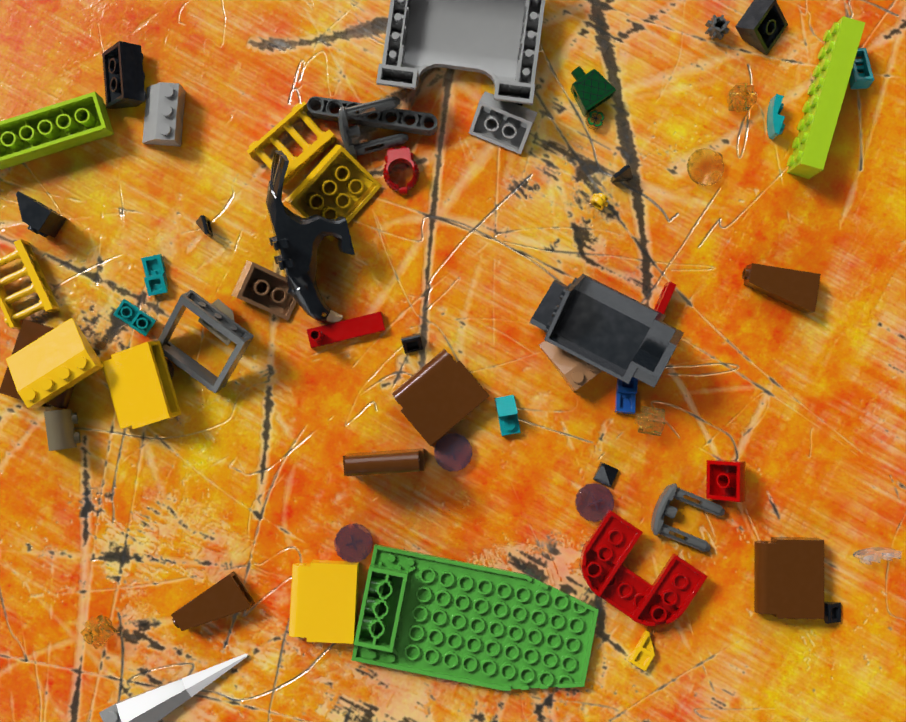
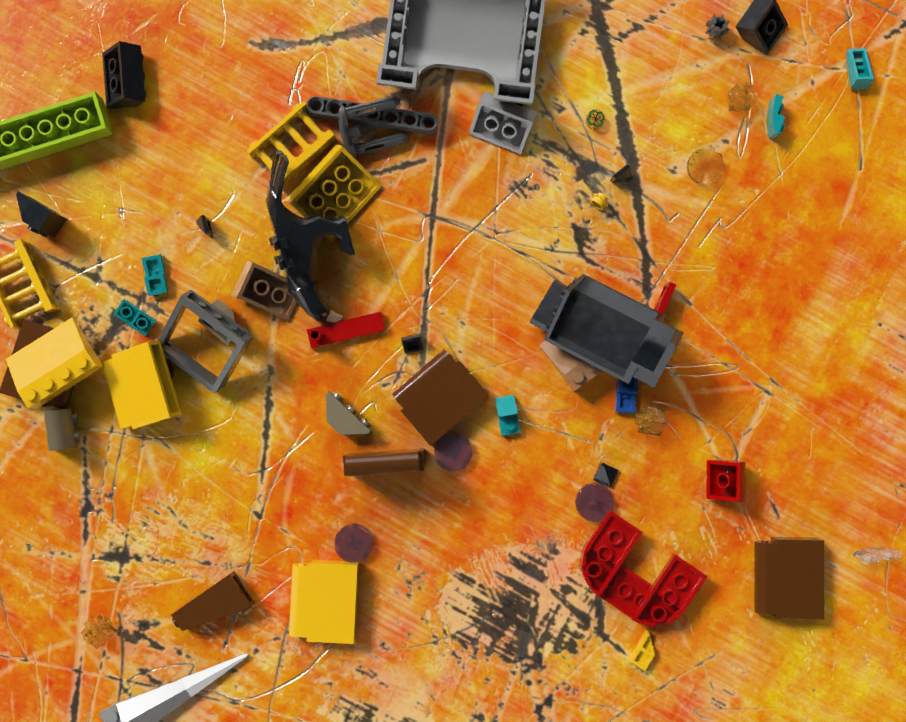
(164, 114): light grey slope -> none
(343, 417): none -> dark tan slope
(397, 156): red piece -> none
(471, 623): bright green wing -> none
(590, 89): dark green torso -> none
(663, 509): dark grey piece -> none
(788, 286): reddish brown slope -> none
(825, 98): lime brick -> none
(832, 612): black slope -> none

